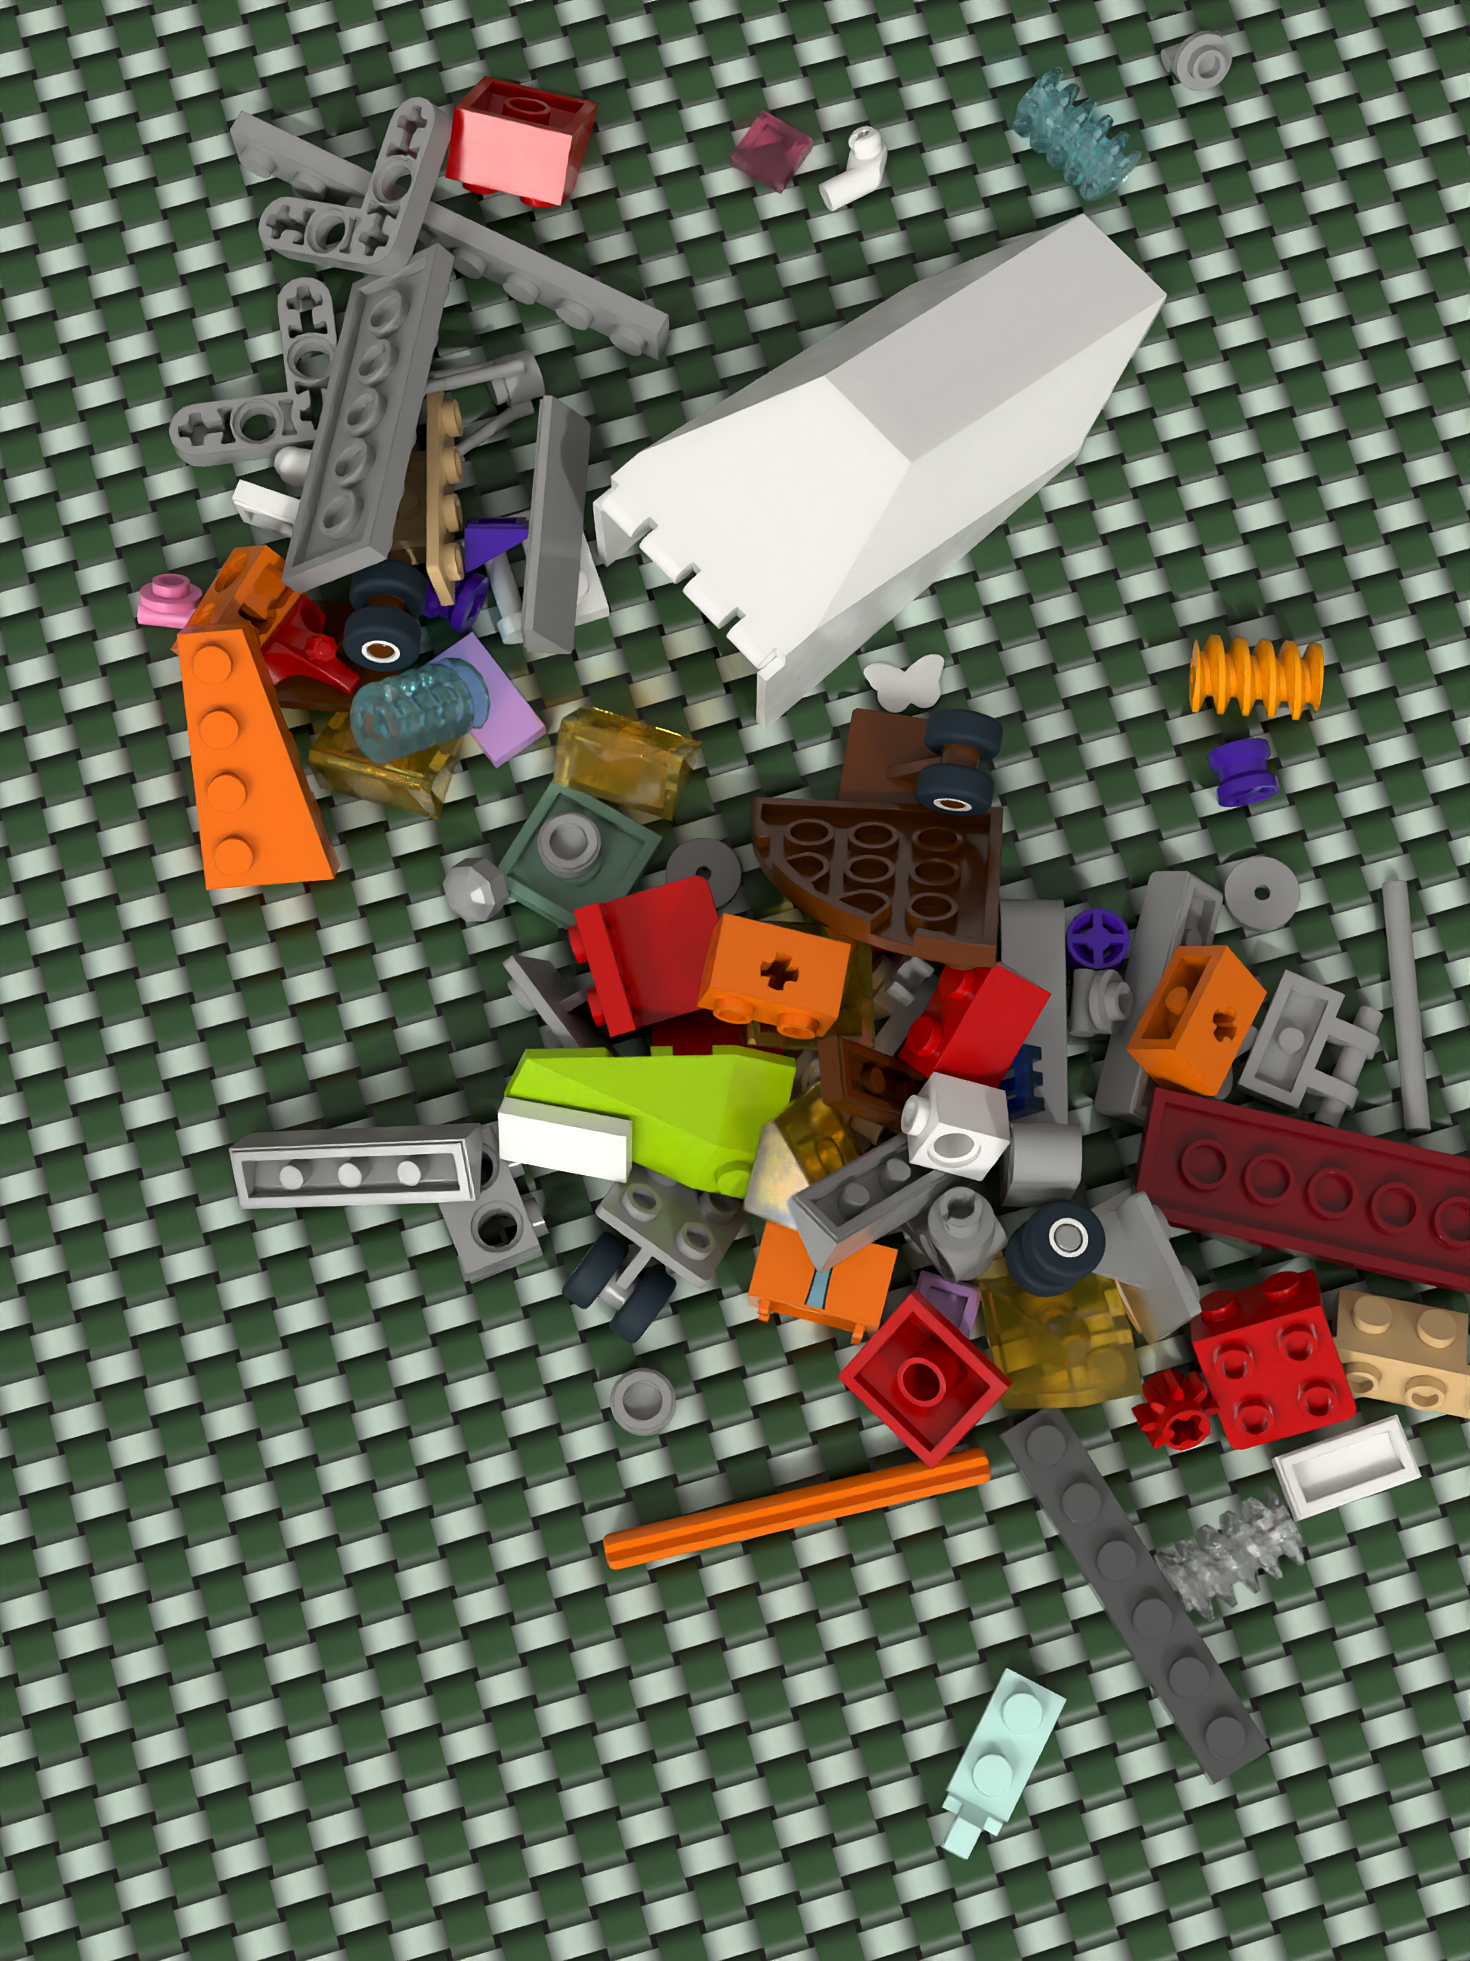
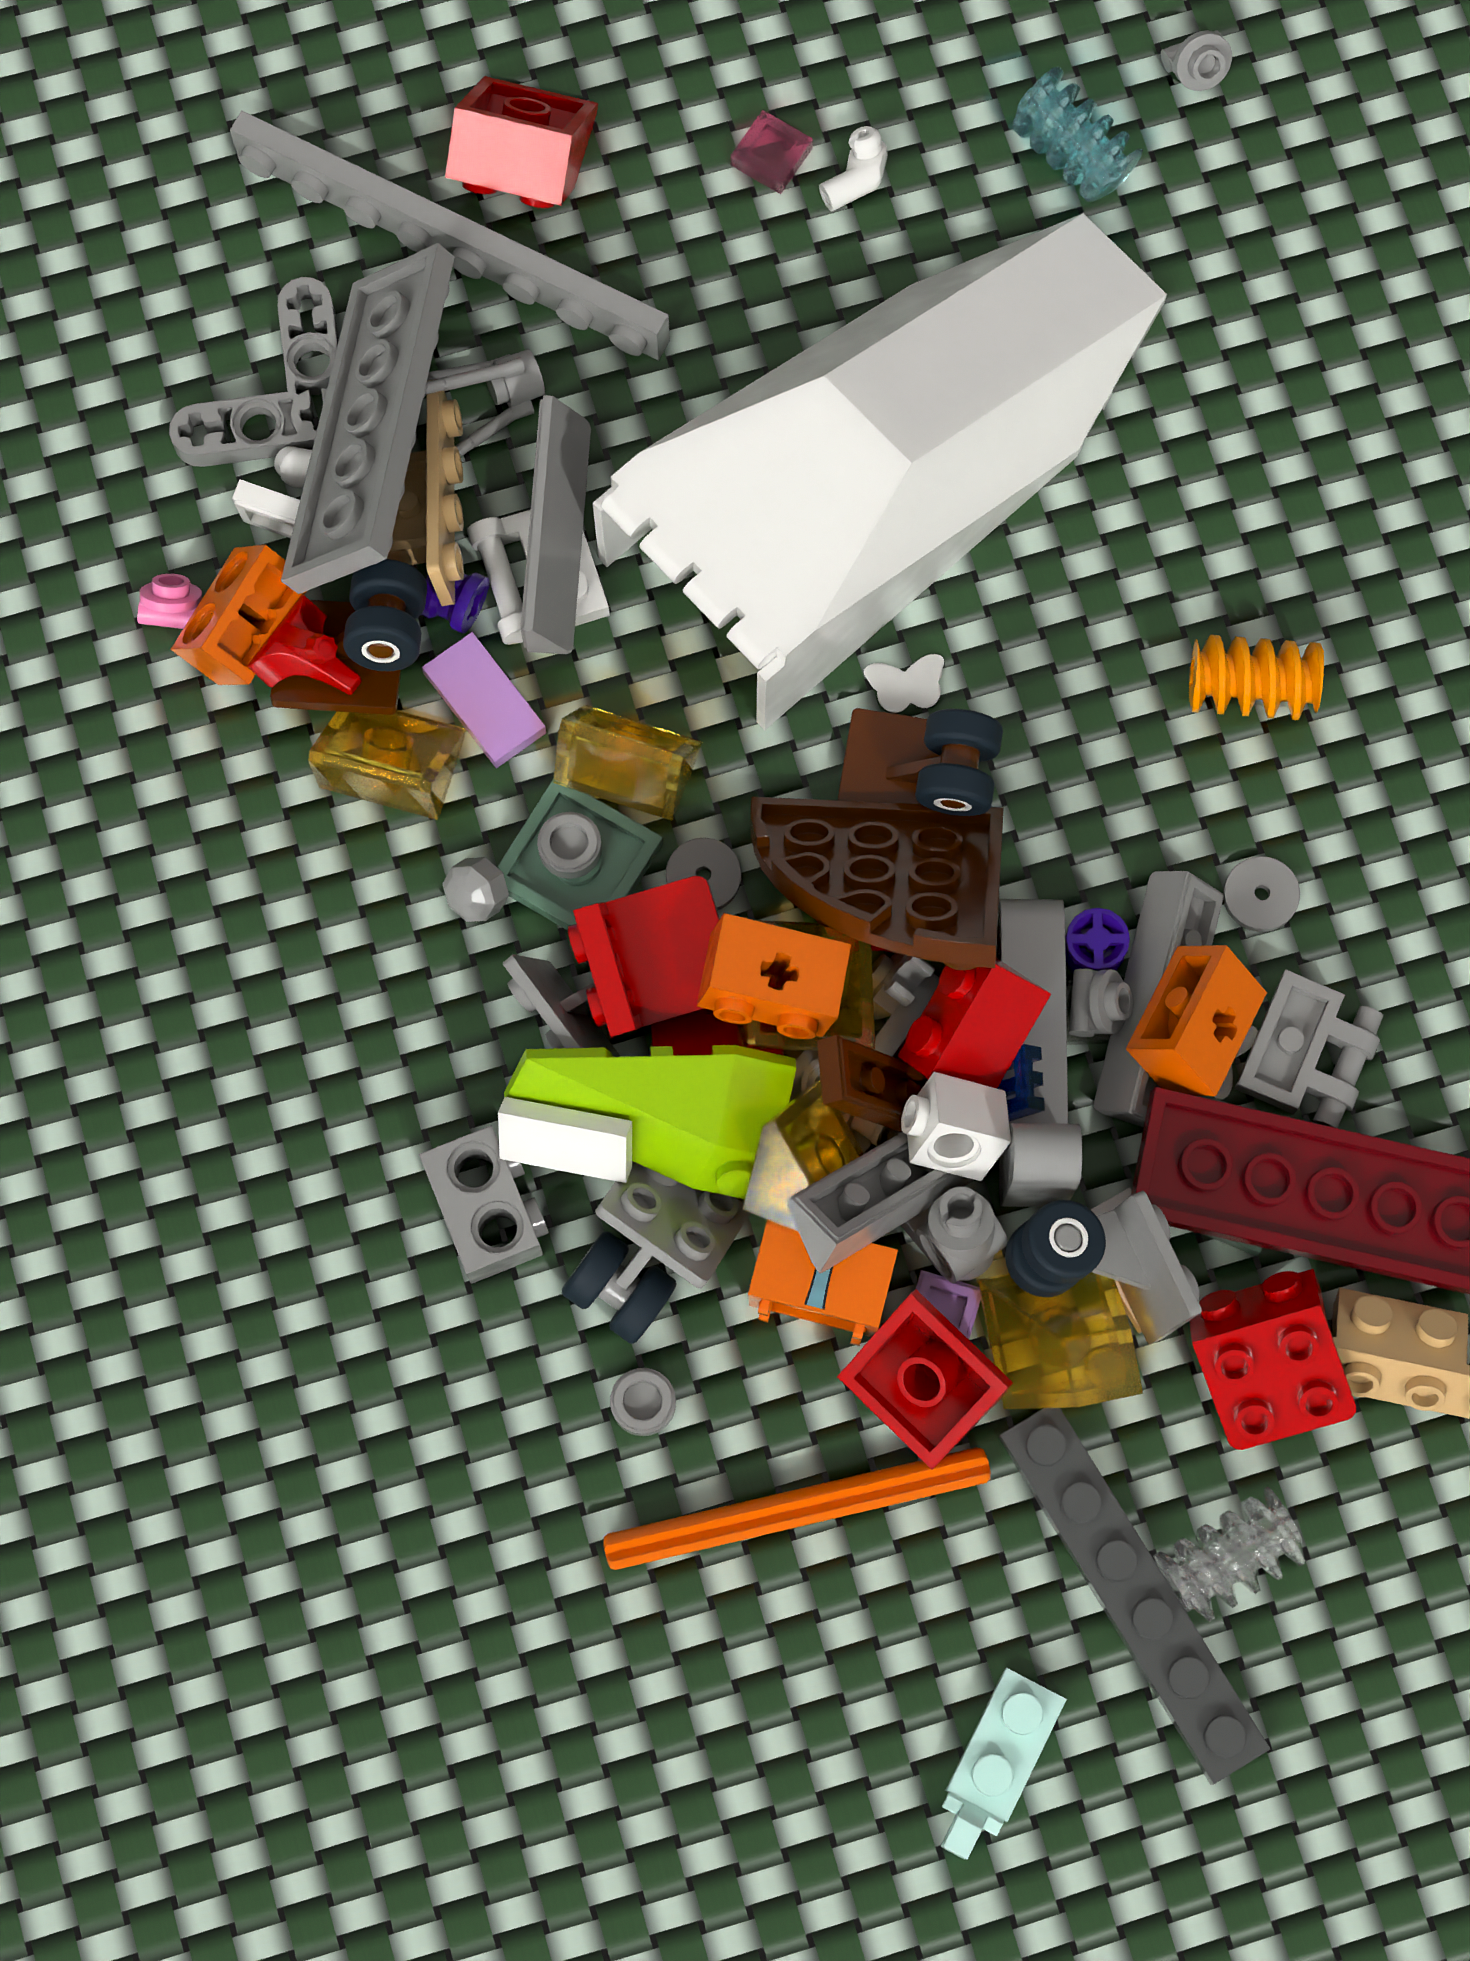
(248, 781): orange wedge -> none
(358, 1166): light grey slope -> none
(371, 223): light grey beam -> none
(418, 709): clear light blue piece -> none
(490, 537): dark purple slope -> none
(1175, 1409): red gear -> none
(1243, 772): dark purple wheel -> none
(1346, 1468): white tile -> none
(1406, 1007): light grey bar -> none

